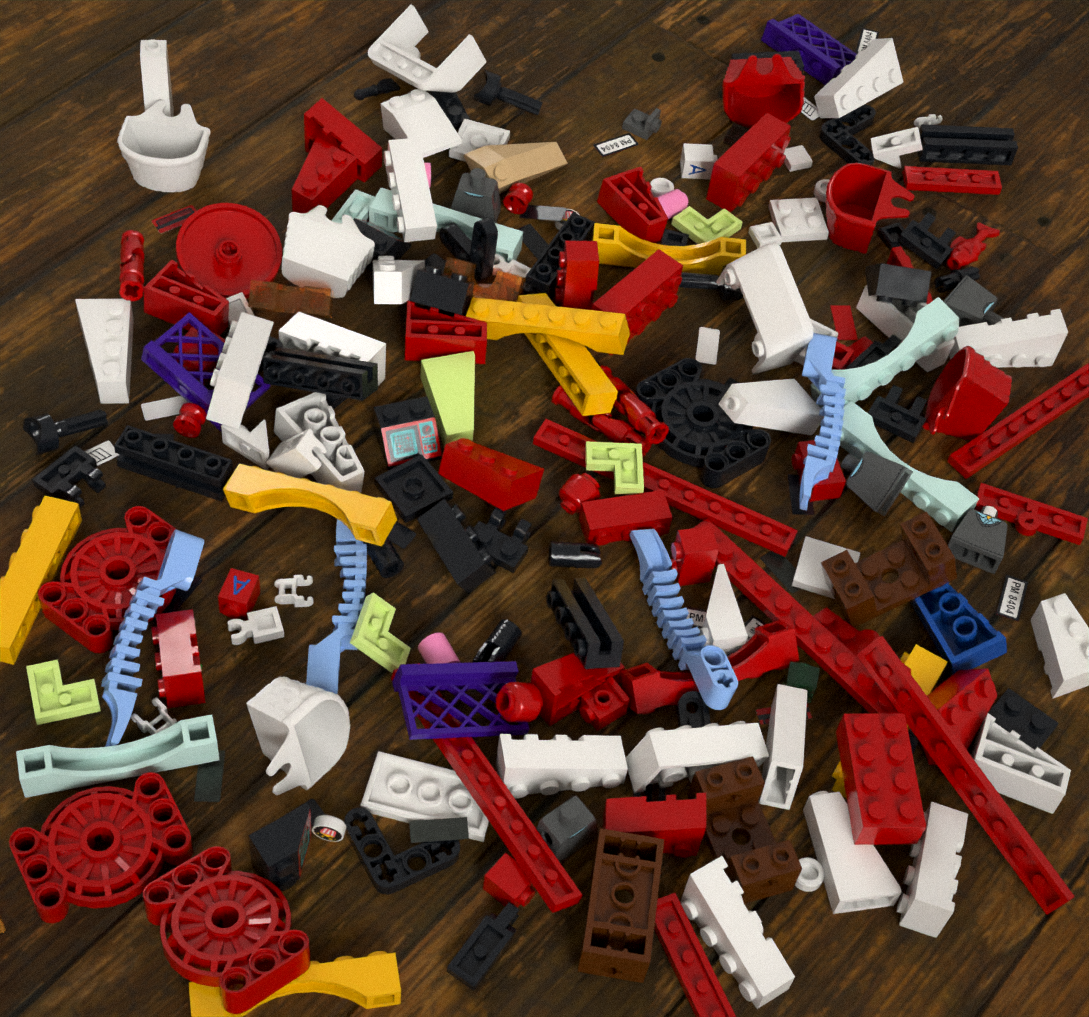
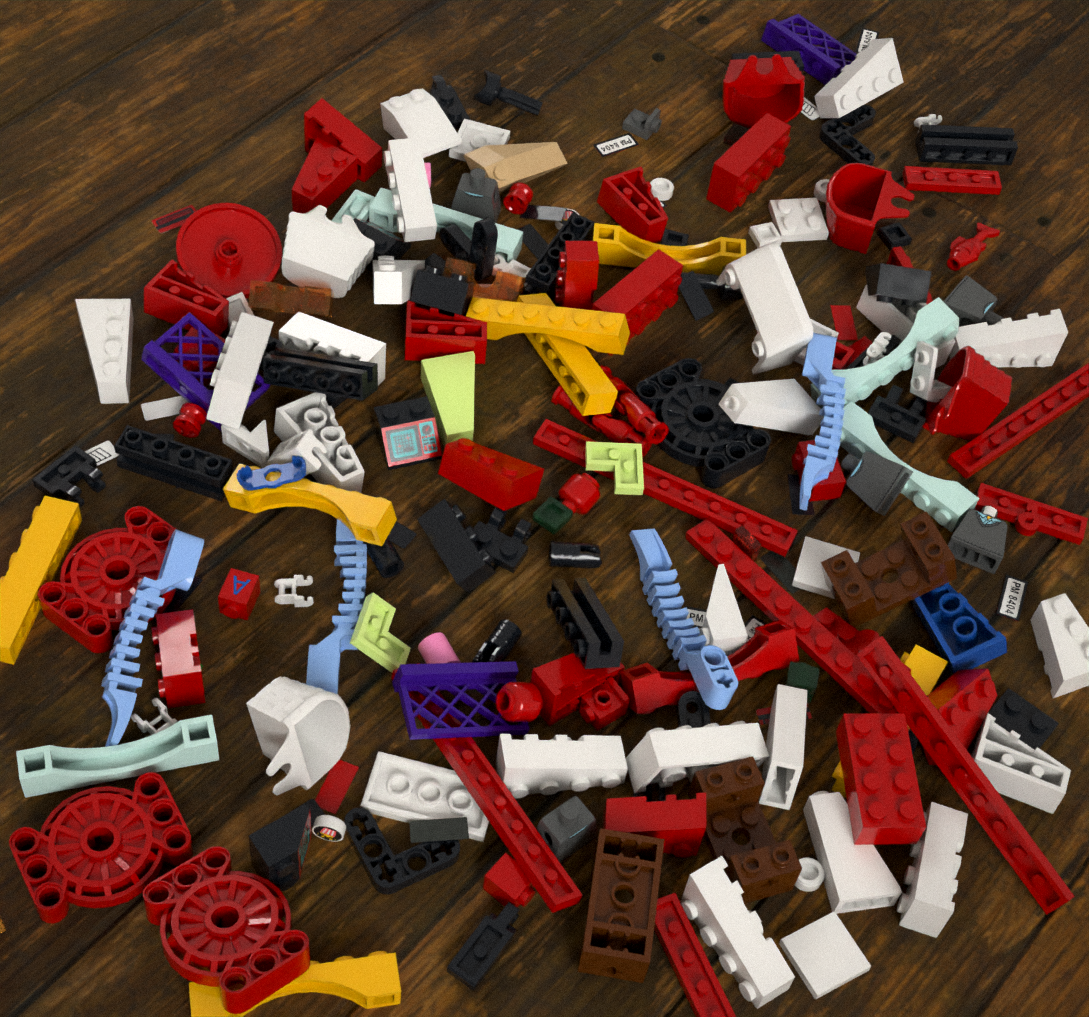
(47, 432): black piece -> none
(57, 701): yellowish green plate -> none
(133, 268): red piece -> none
(156, 74): white slope -> none
(163, 149): white piece -> none
(210, 780): pearl dark grey sticker -> none
(256, 479): none -> blue piece
(261, 625): white plate -> none
(336, 786): none -> red sticker
(383, 87): black piece -> none
(398, 55): white windscreen -> none
(413, 488): black plate -> none
(552, 515): none -> clear green plate
(616, 517): red brick -> none
(673, 202): bright pink brick -> none
(694, 555): red brick -> none
(695, 296): none -> black sticker
(697, 161): white brick -> none
(705, 230): yellowish green plate -> none
(707, 345): white sticker -> none
(746, 542): none -> clear red tile
(797, 158): white tile -> none
(824, 955): none -> white tile
(877, 348): none -> white piece
(890, 146): white slope -> none
(923, 374): none -> white bracket
(924, 243): black plate -> none
(955, 277): black axle -> none

